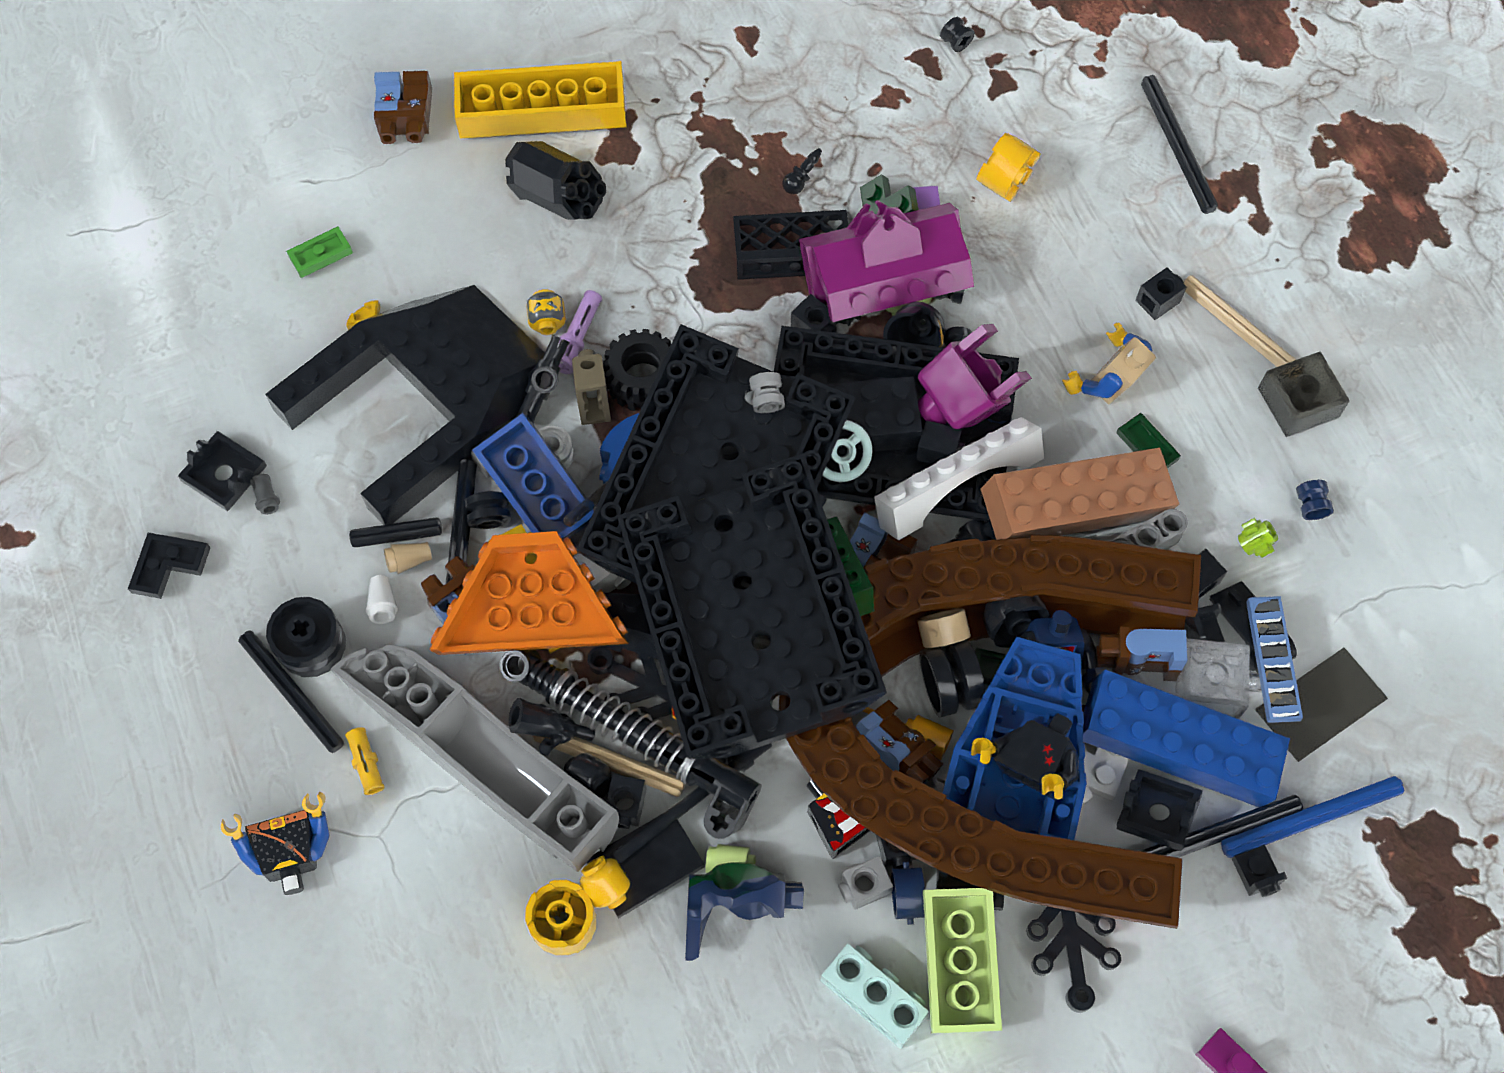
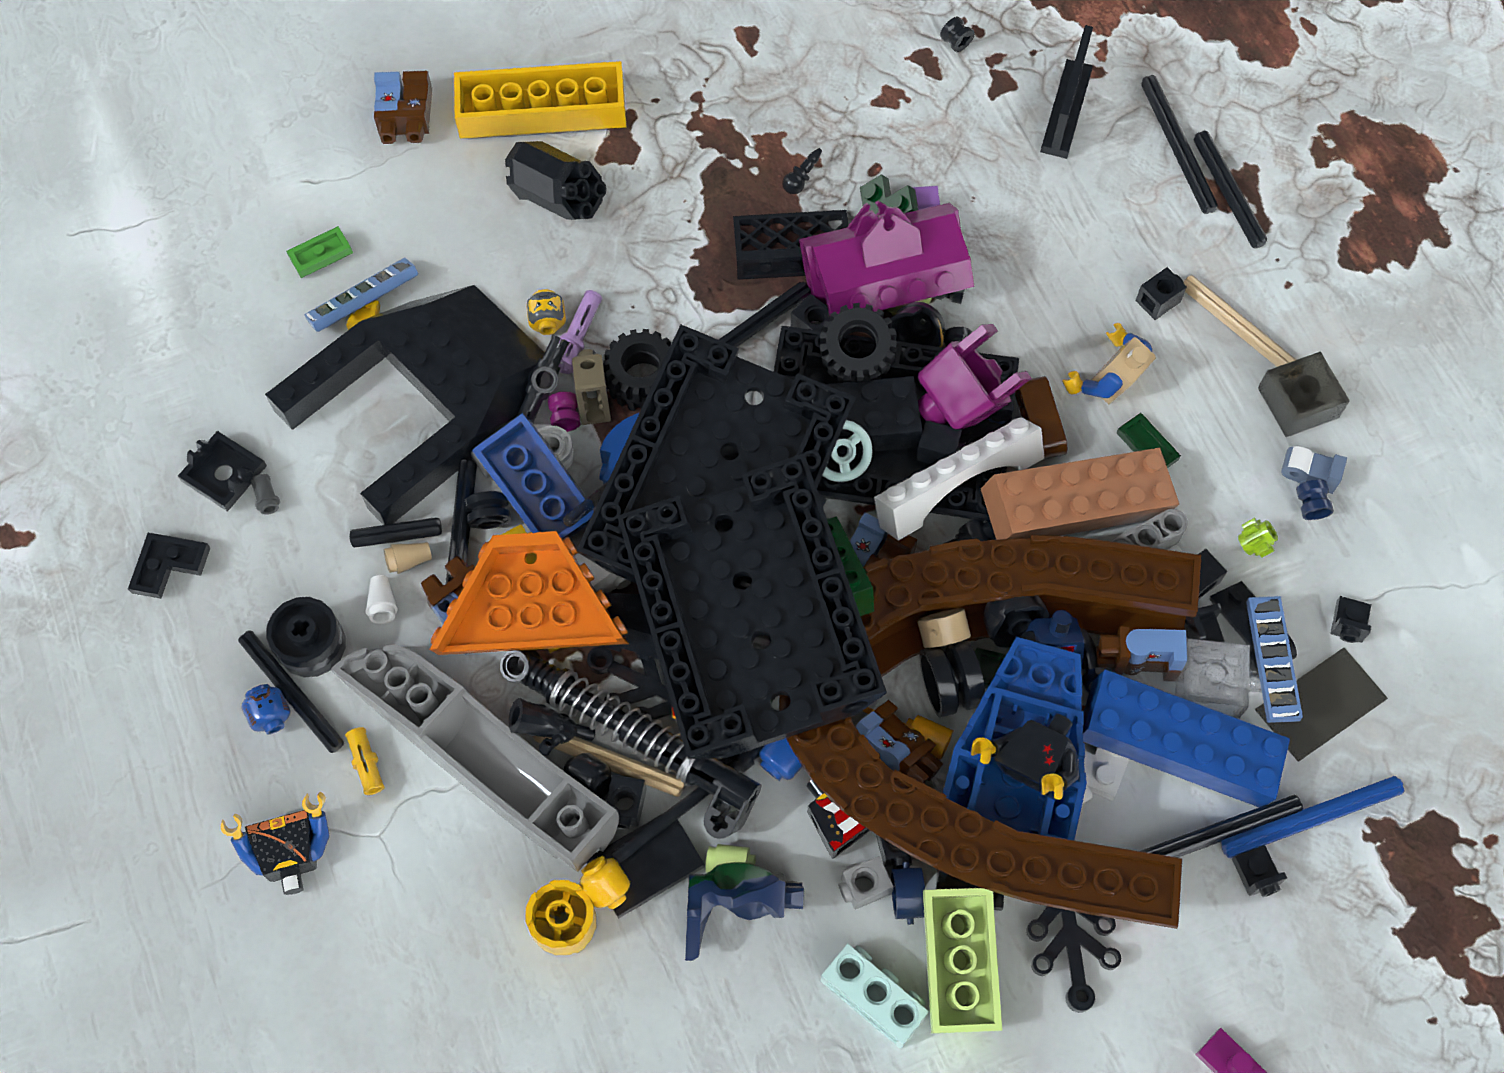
(265, 709): none -> blue head
(361, 294): none -> medium blue tile
(563, 409): none -> magenta wheel
(767, 314): none -> black axle
(767, 392): light grey wheel -> none
(779, 760): none -> blue head
(863, 321): none -> black tyre
(1008, 166): yellow brick -> none
(1039, 407): none -> reddish brown beam
(1068, 101): none -> black fence
(1150, 790): black piece -> none
(1230, 189): none -> black axle
(1304, 465): none -> sand blue leg
(1351, 620): none -> black bracket

